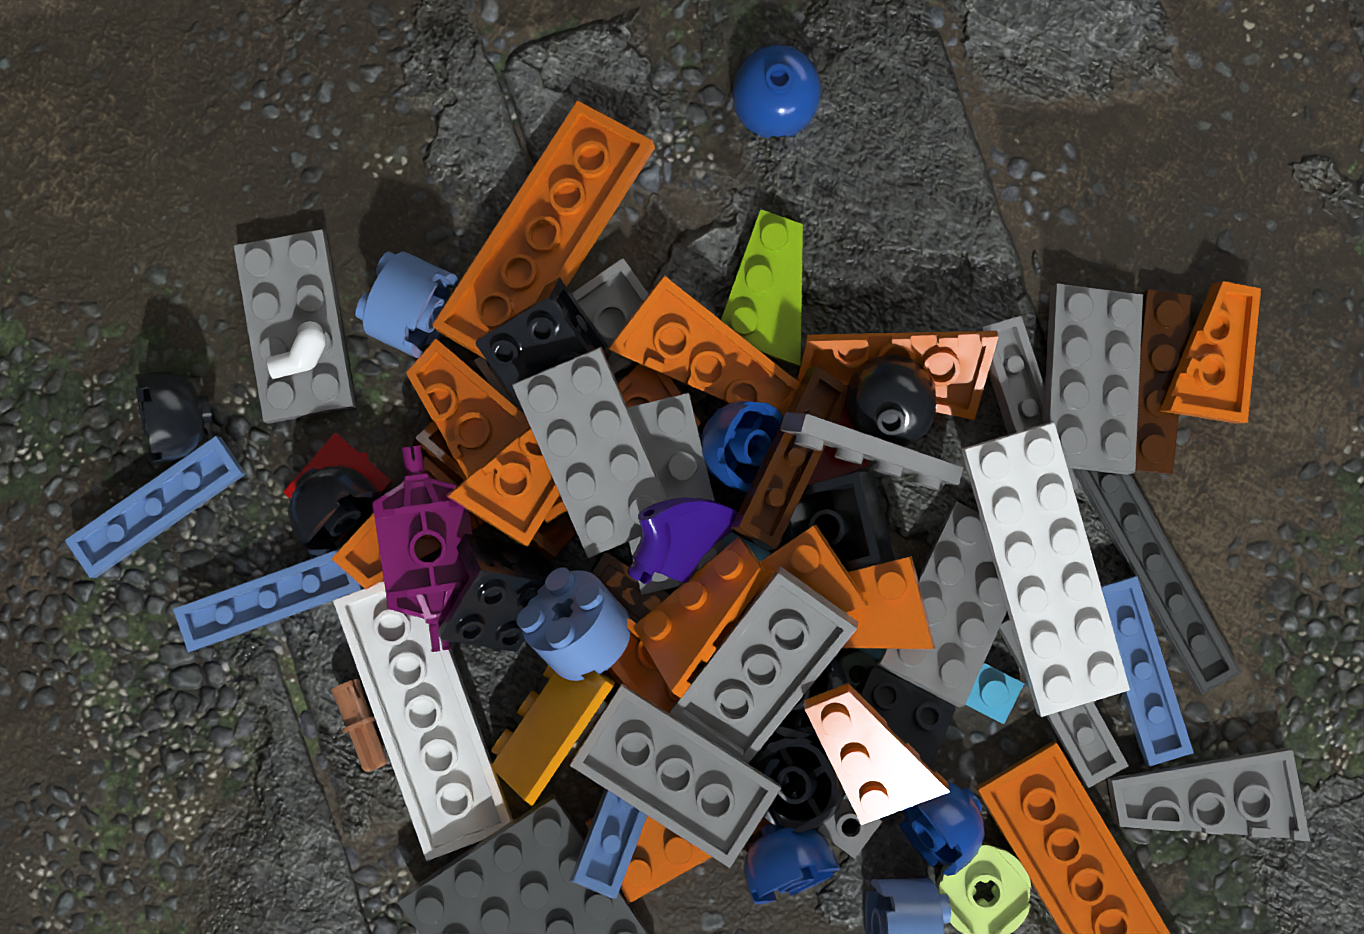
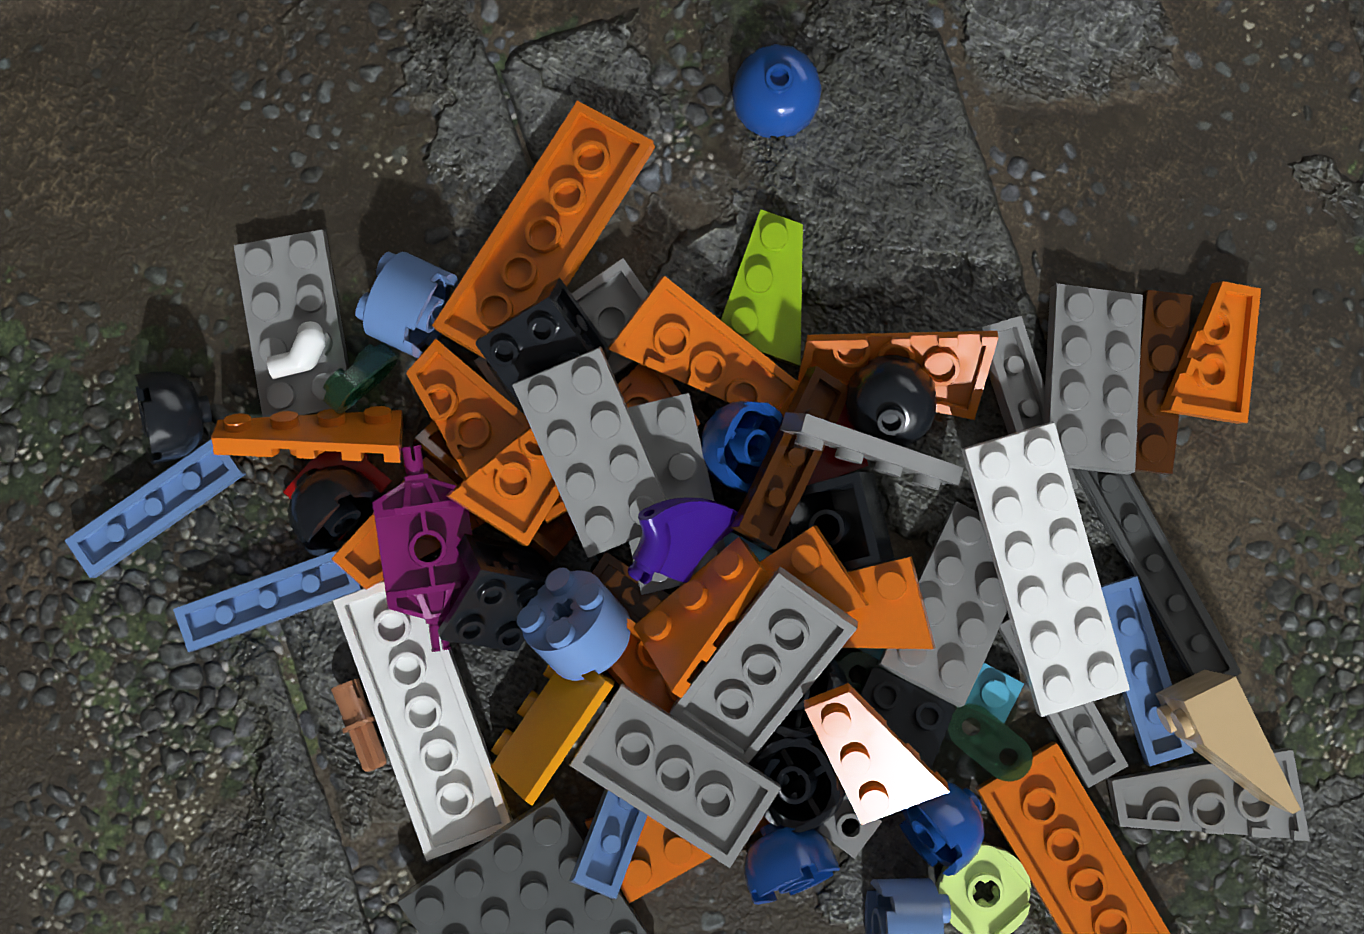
(307, 436): none -> orange wing
(369, 369): none -> clear green plate
(989, 741): none -> clear green plate
(1220, 725): none -> tan slope

